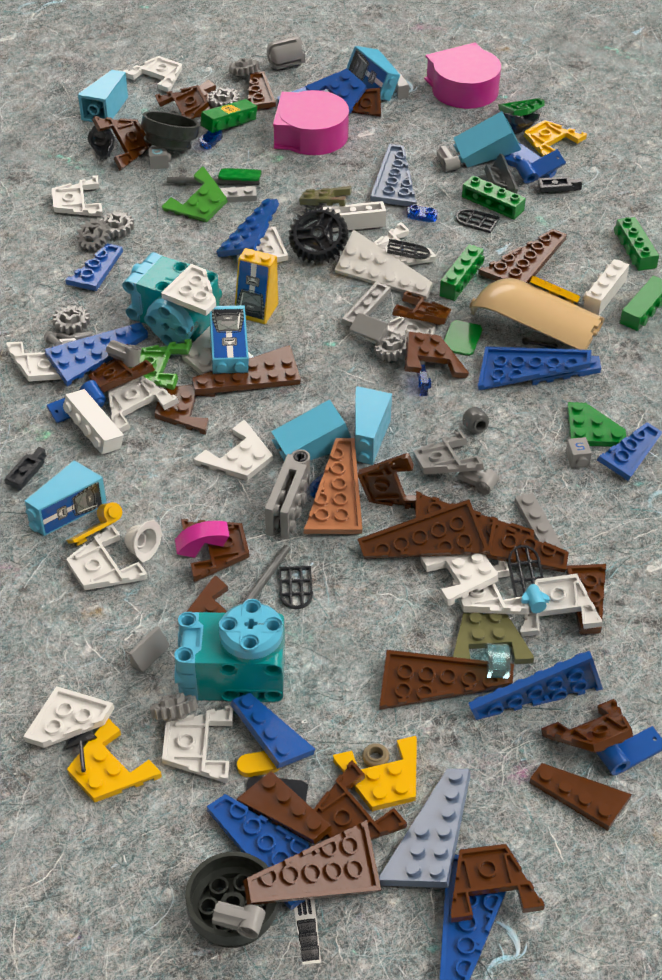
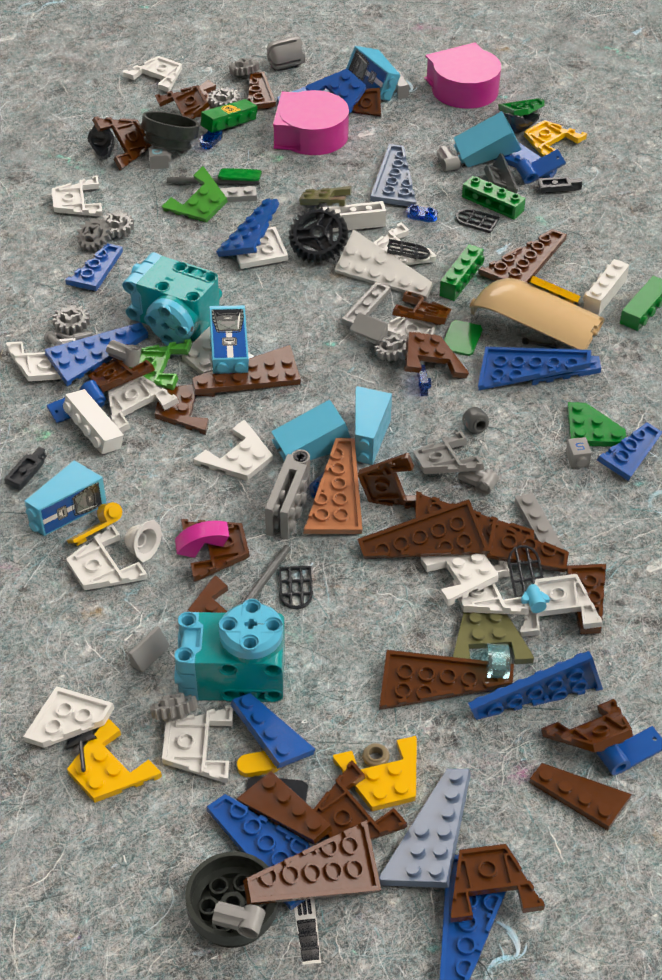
(104, 96): medium azure slope -> none
(191, 291): white plate -> none
(257, 285): slope -> none
(636, 243): green brick -> none

